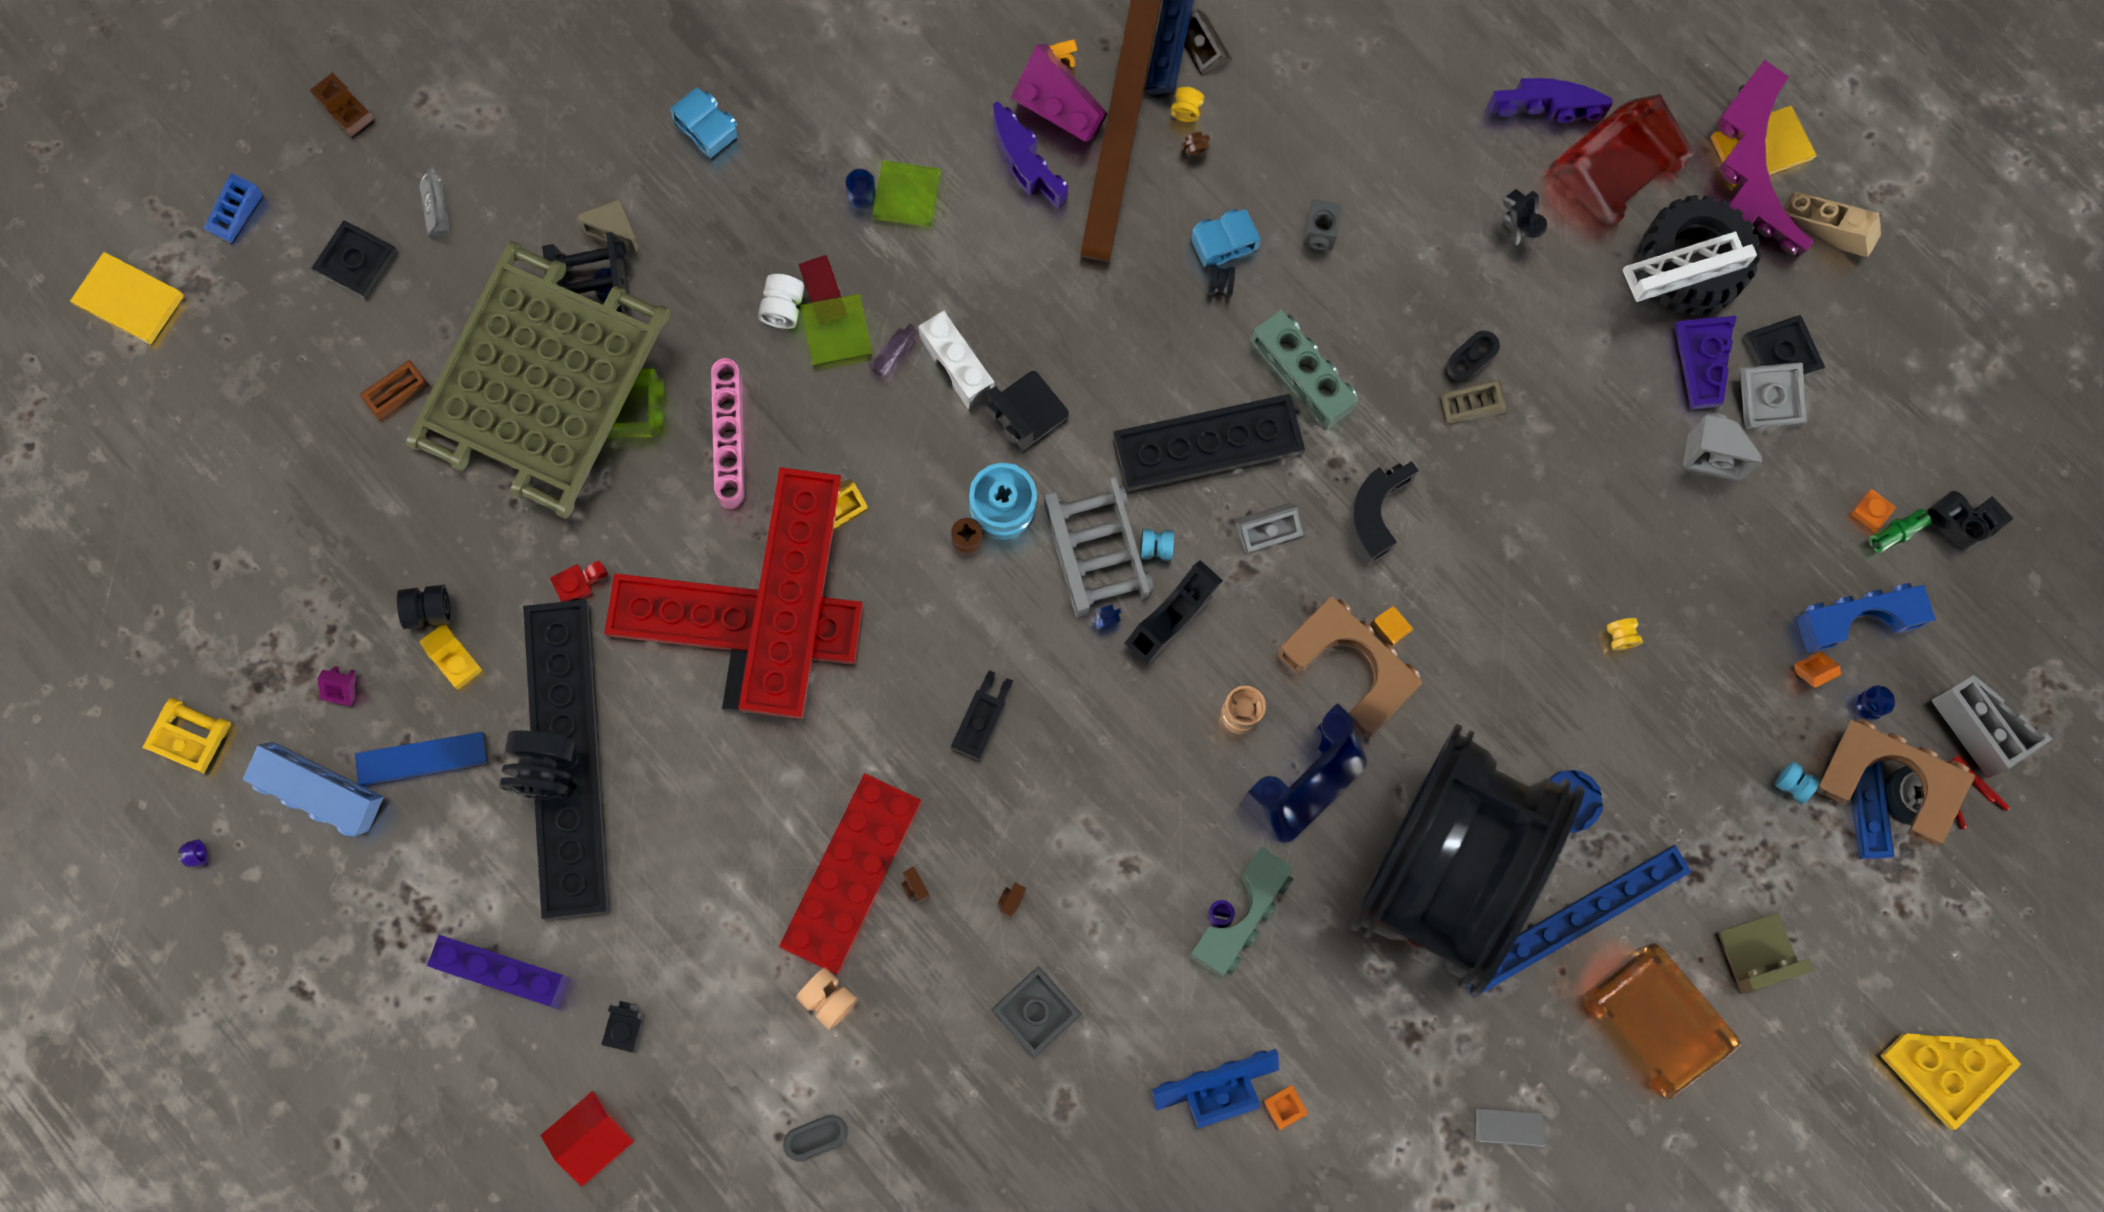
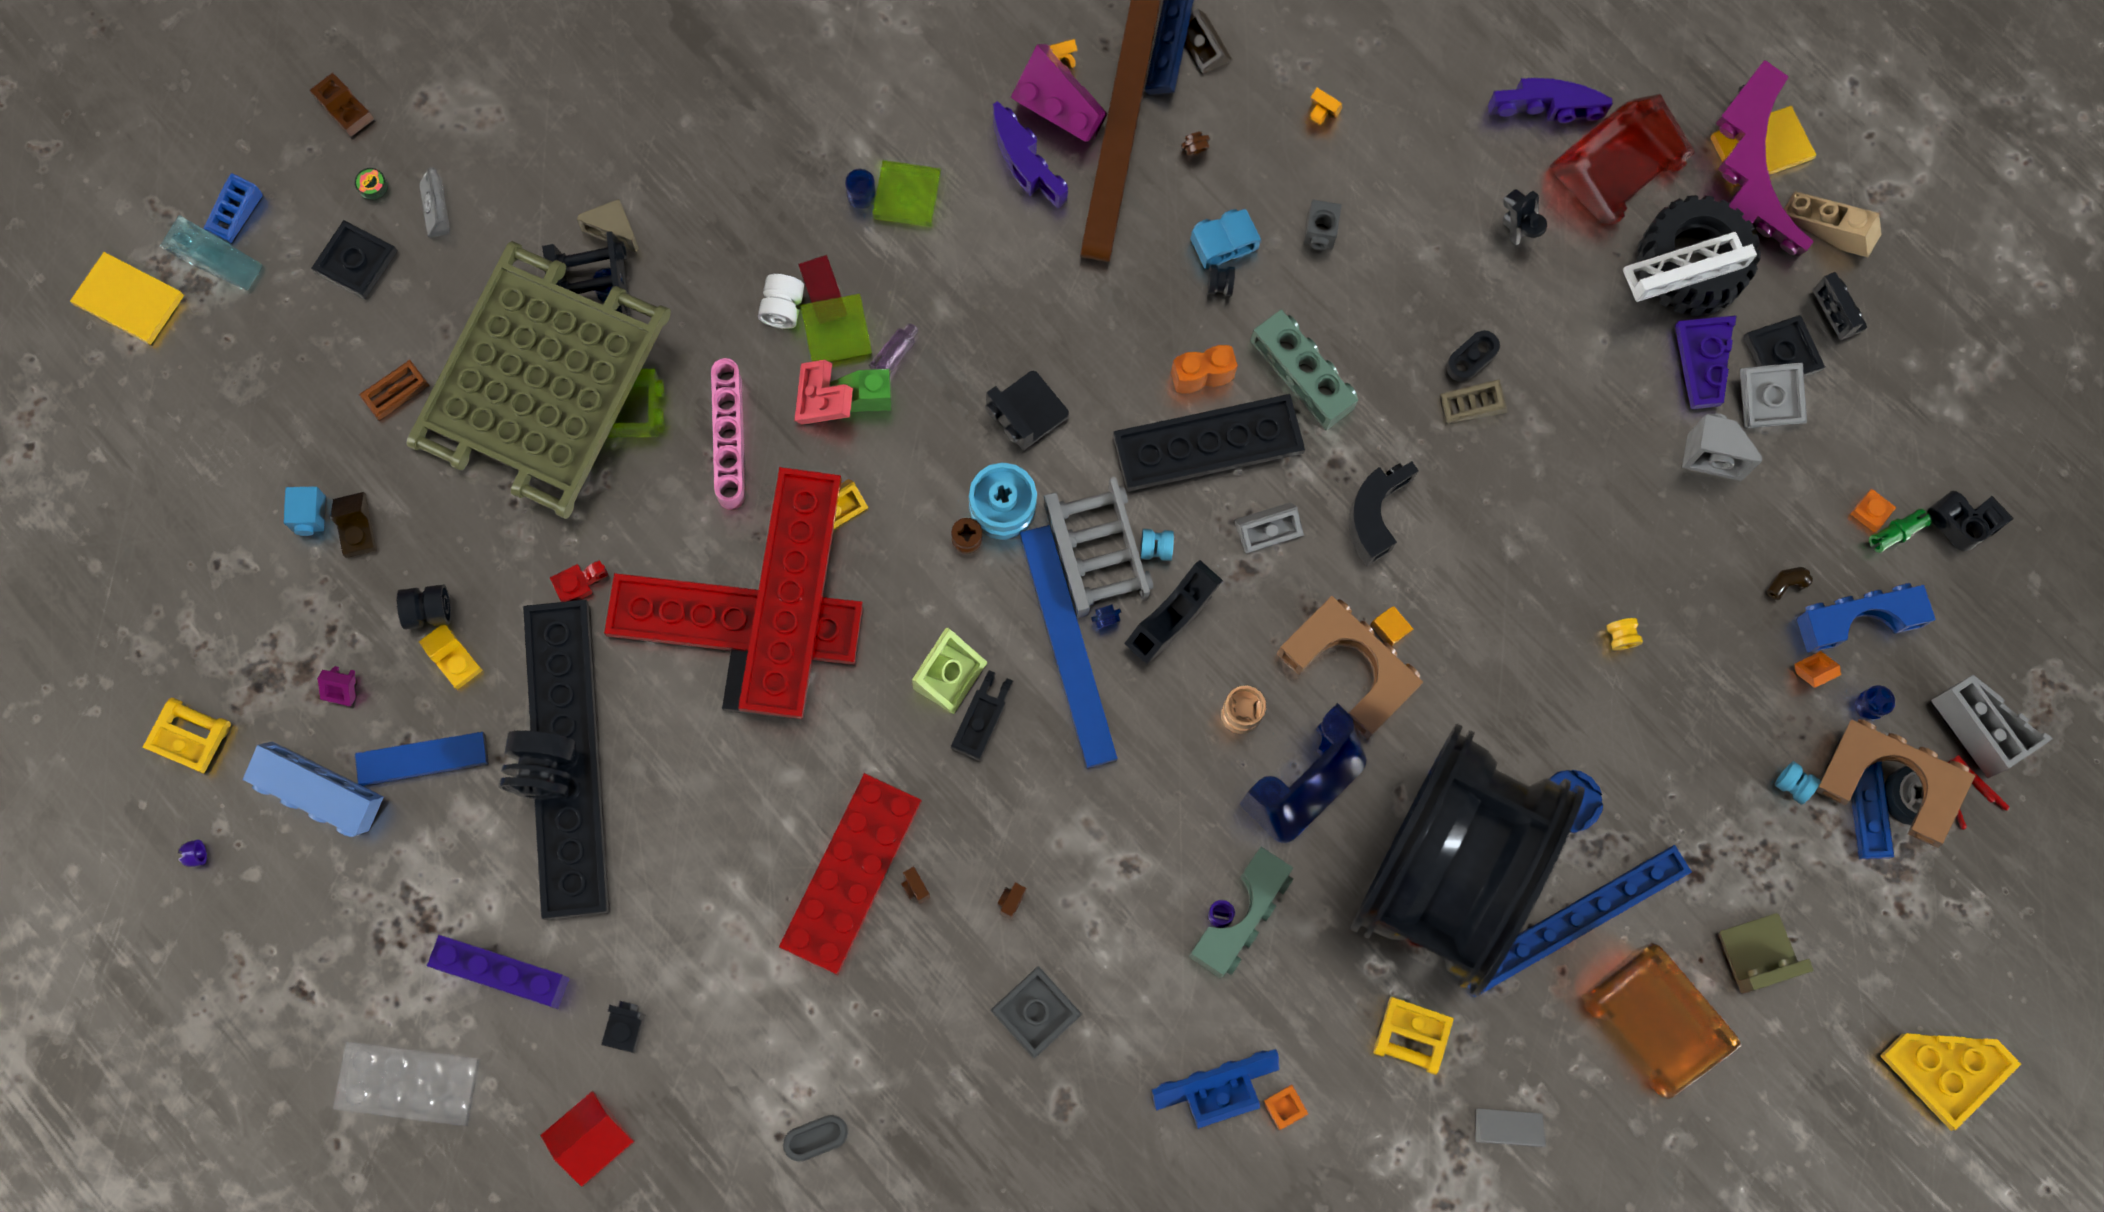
(210, 253): none -> clear light blue slope
(304, 510): none -> dark azure brick
(353, 524): none -> dark brown slope
(371, 183): none -> tile
(406, 1084): none -> clear plate
(704, 122): dark azure brick -> none
(817, 399): none -> coral plate
(827, 998): light nougat wheel -> none
(870, 389): none -> bright green slope
(948, 671): none -> yellowish green slope
(964, 368): white arch -> none
(1068, 647): none -> blue tile
(1187, 104): yellow wheel -> none
(1196, 369): none -> orange brick
(1324, 105): none -> light orange tile
(1418, 1025): none -> yellow plate
(1789, 577): none -> dark brown arm
(1839, 306): none -> black bracket

